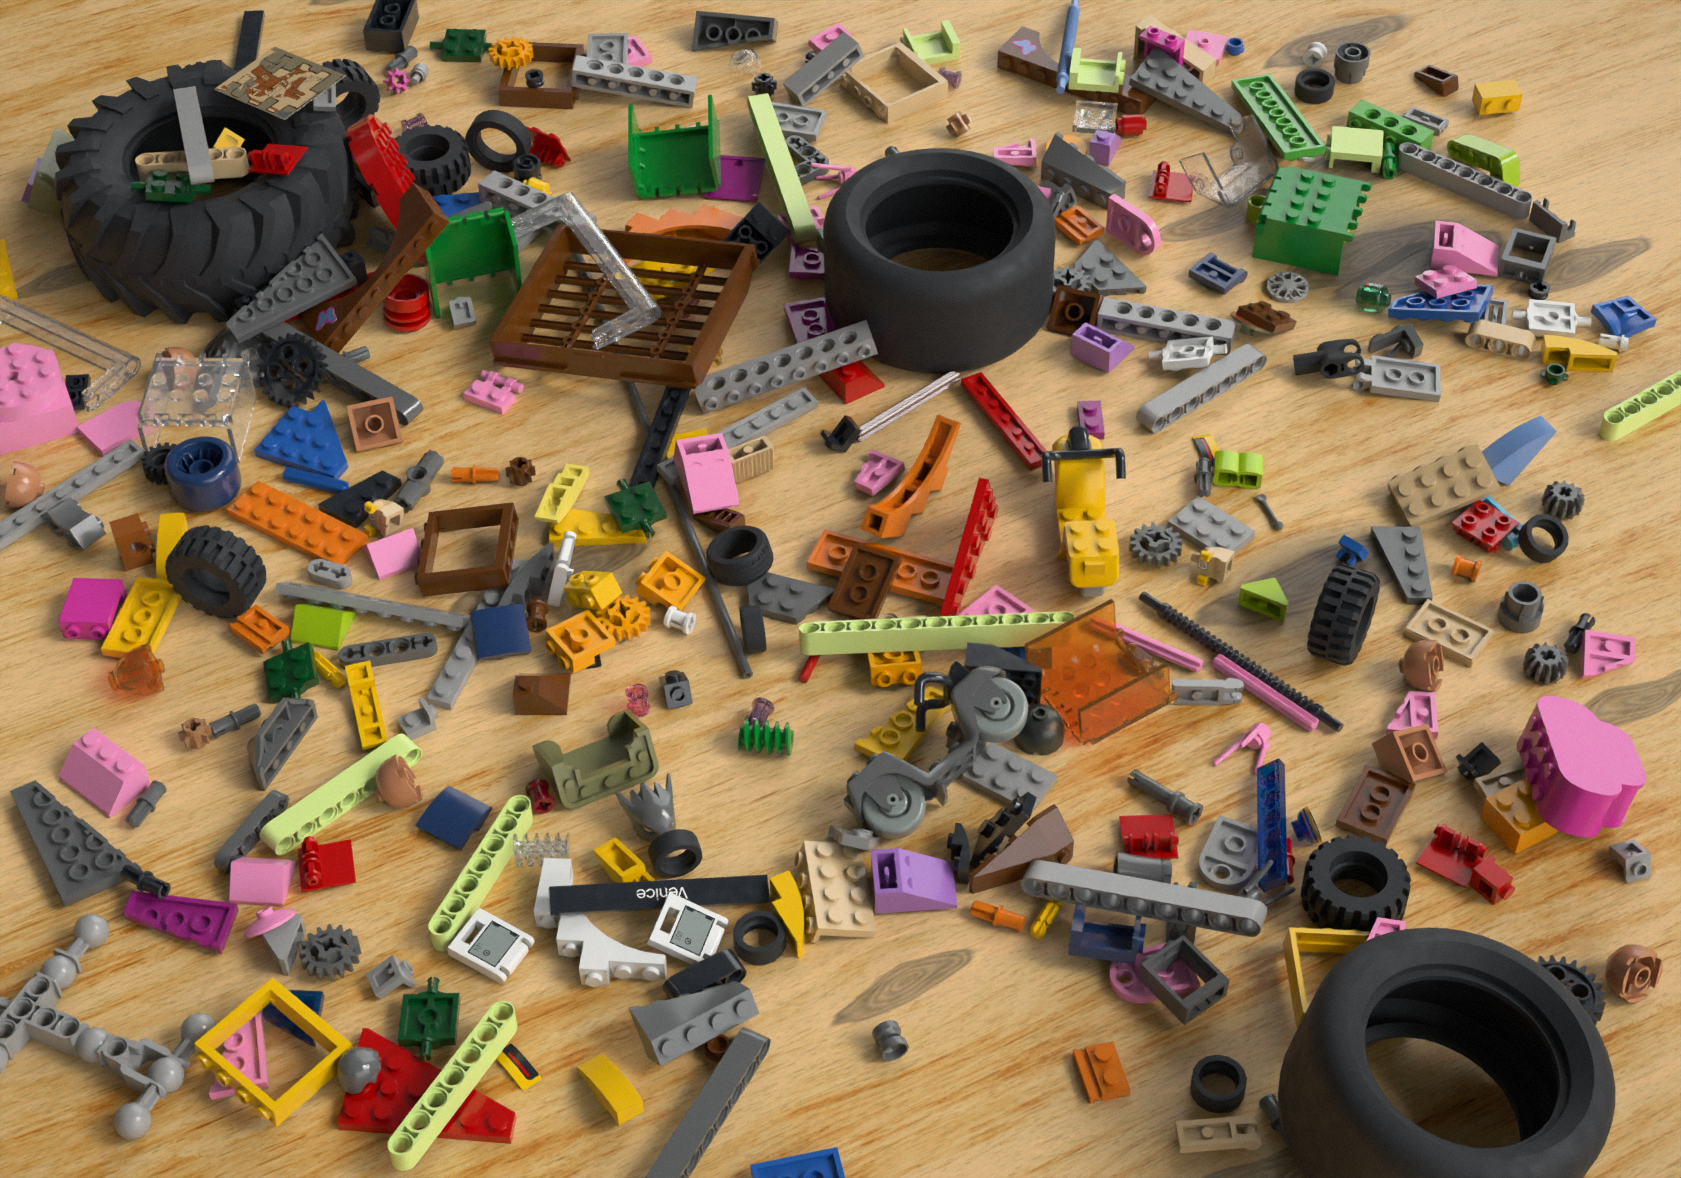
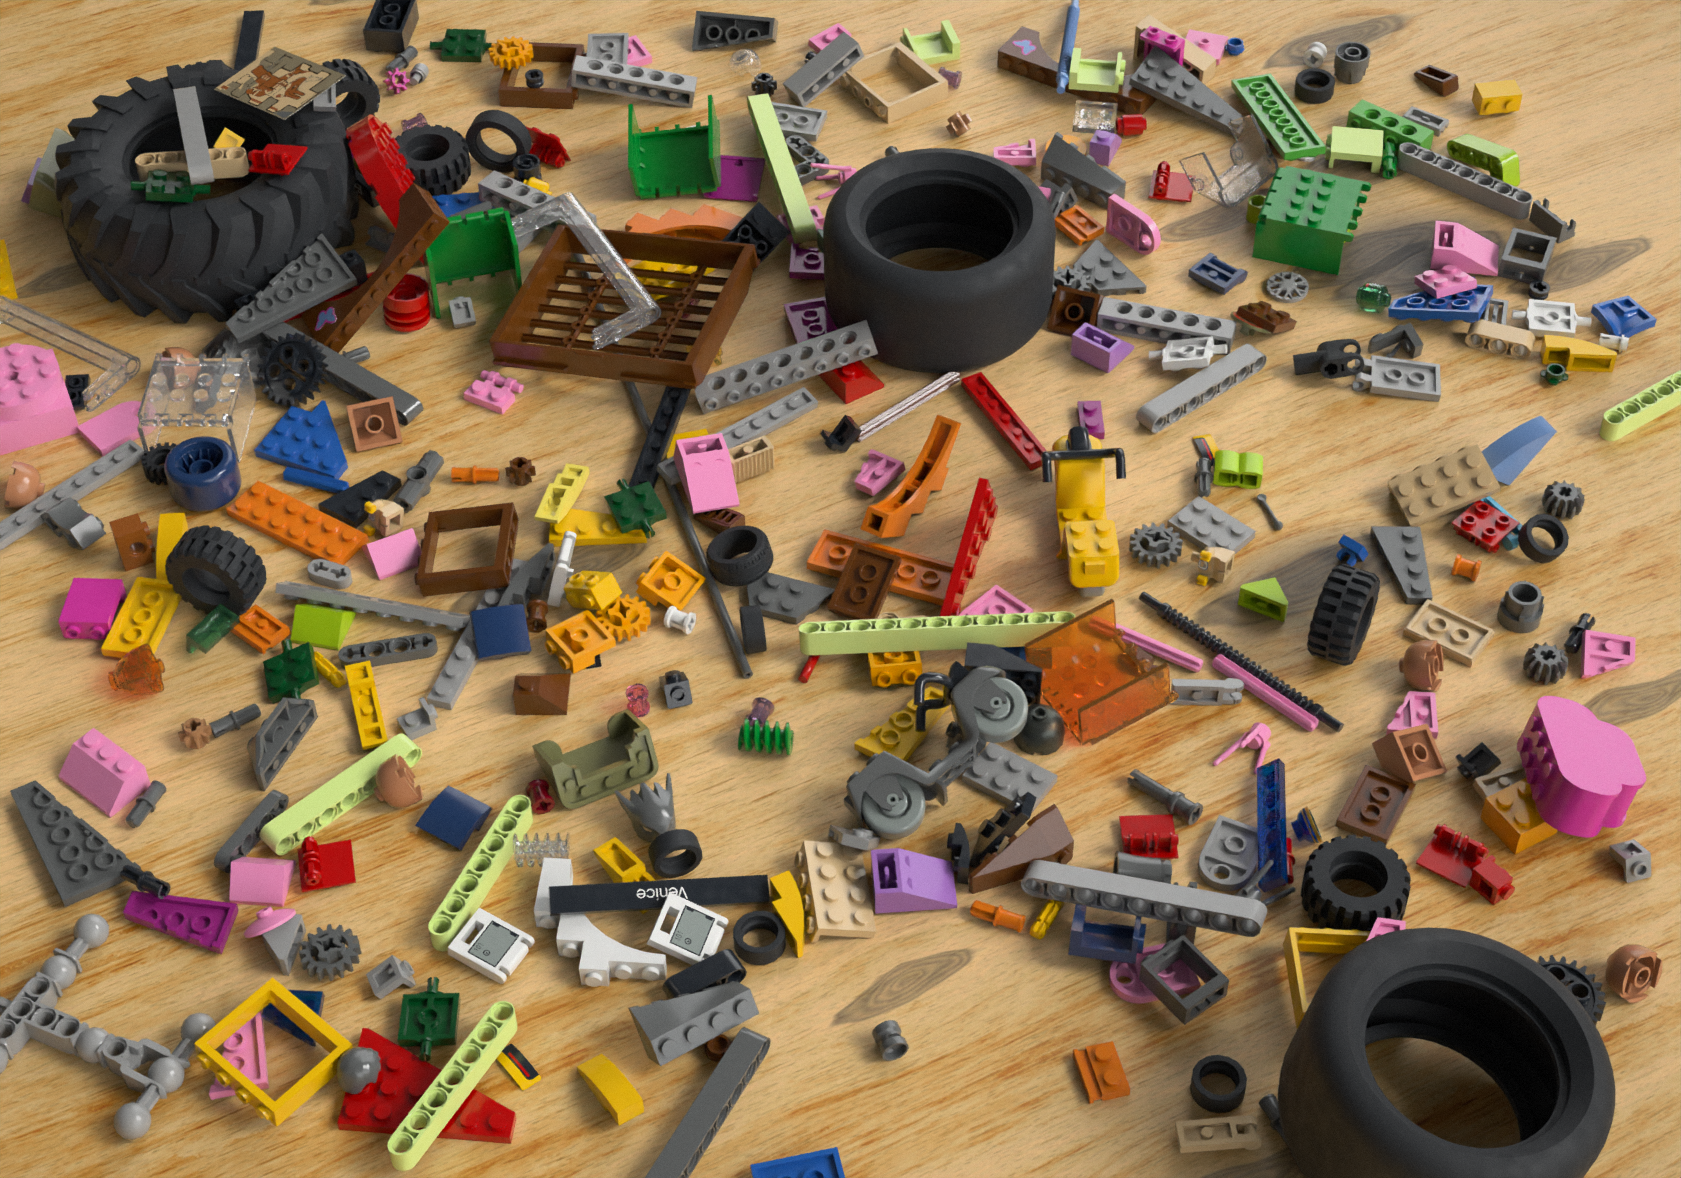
(211, 629): none -> clear green panel

